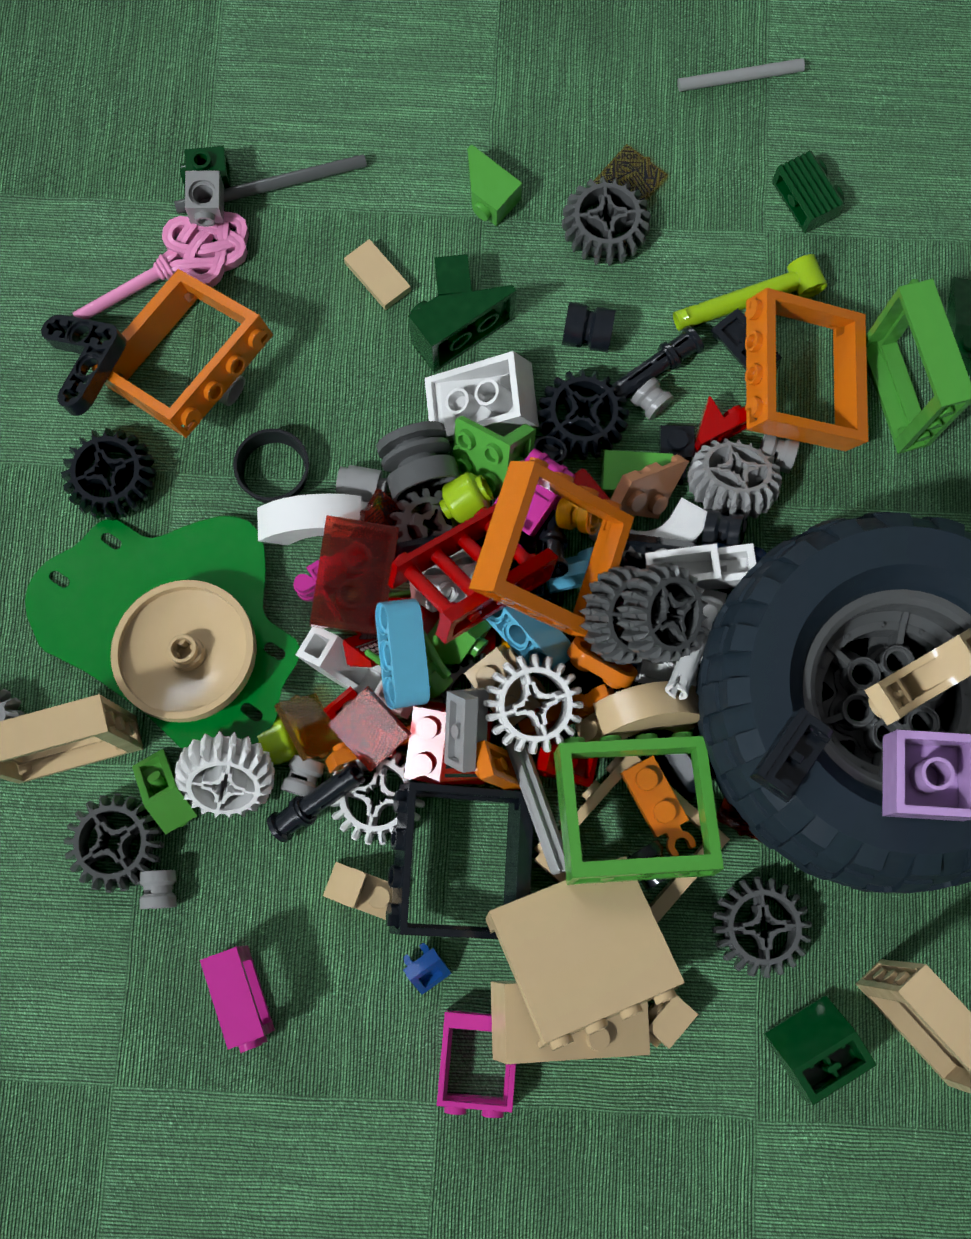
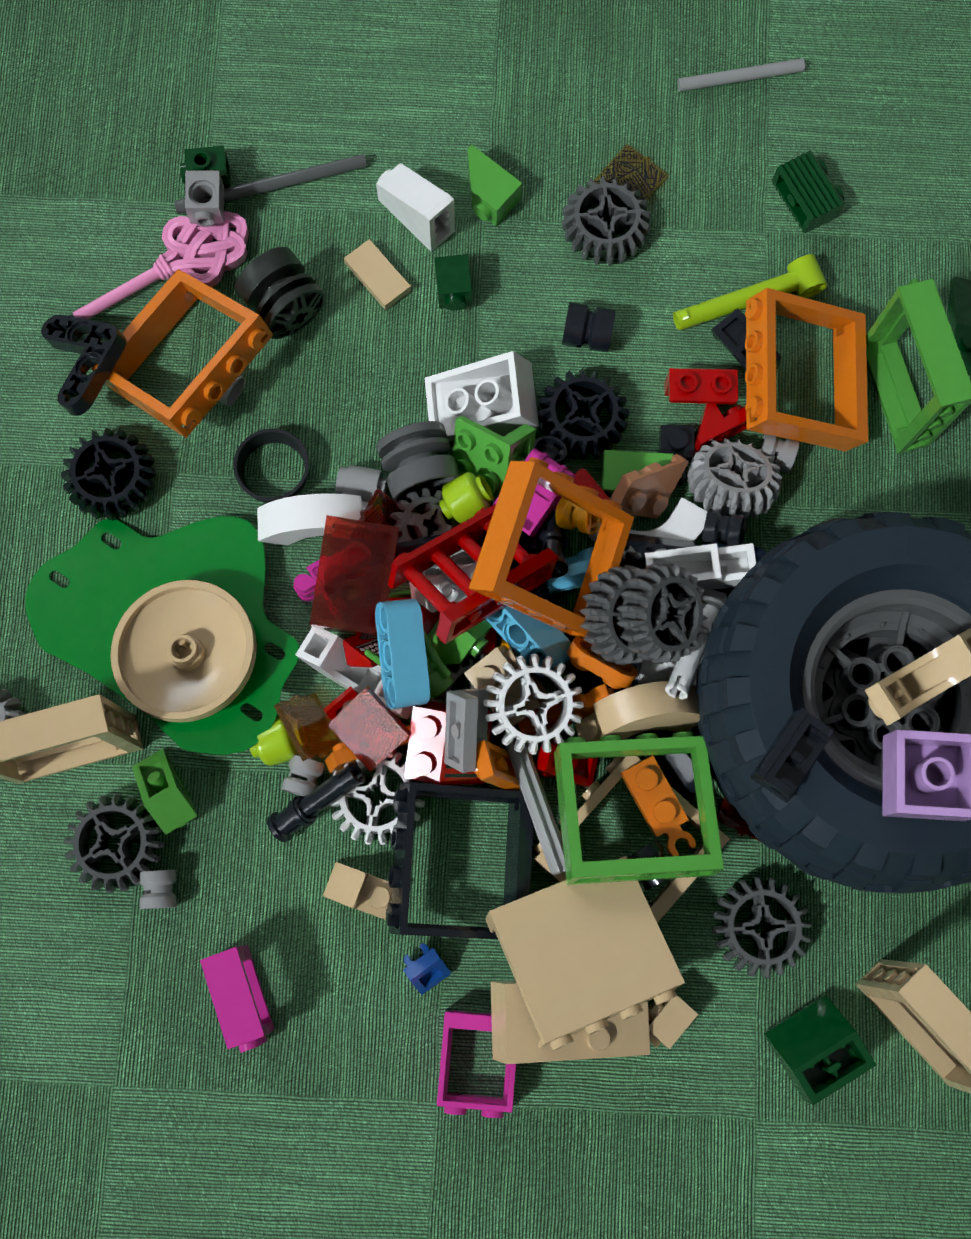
(203, 769): white gear -> none
(280, 291): none -> pearl dark grey wheel
(417, 205): none -> white slope
(458, 322): dark green slope -> none
(652, 398): light grey wheel -> none
(668, 357): black pin -> none
(701, 386): none -> red bracket

